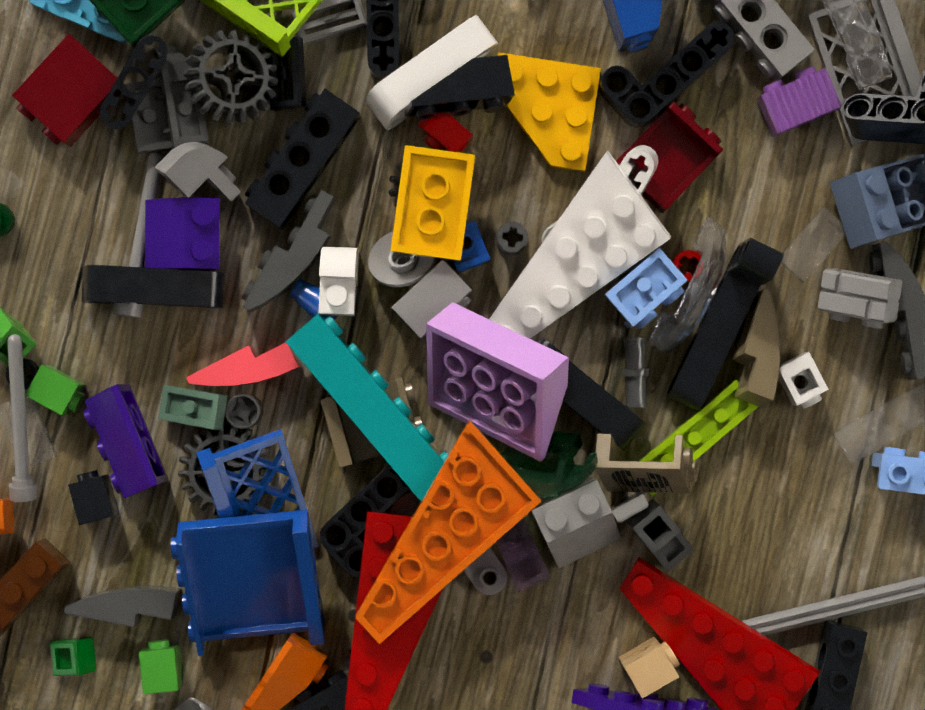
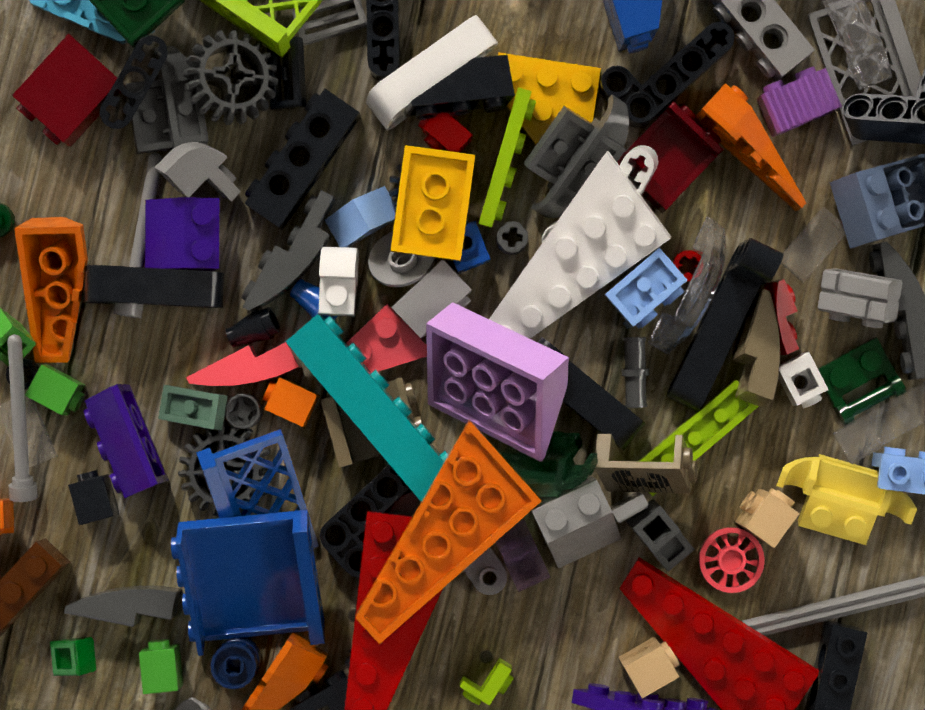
(53, 276): none -> orange wedge
(236, 663): none -> dark blue wheel
(255, 327): none -> black cone
(290, 401): none -> orange brick
(362, 217): none -> light blue slope
(388, 341): none -> coral wing
(497, 681): none -> lime bracket
(503, 172): none -> lime plate
(573, 150): none -> dark grey plate
(731, 560): none -> coral wheel
(747, 141): none -> orange wedge
(767, 515): none -> tan brick
(784, 304): none -> red slope
(843, 497): none -> light yellow plate
(856, 369): none -> dark green plate

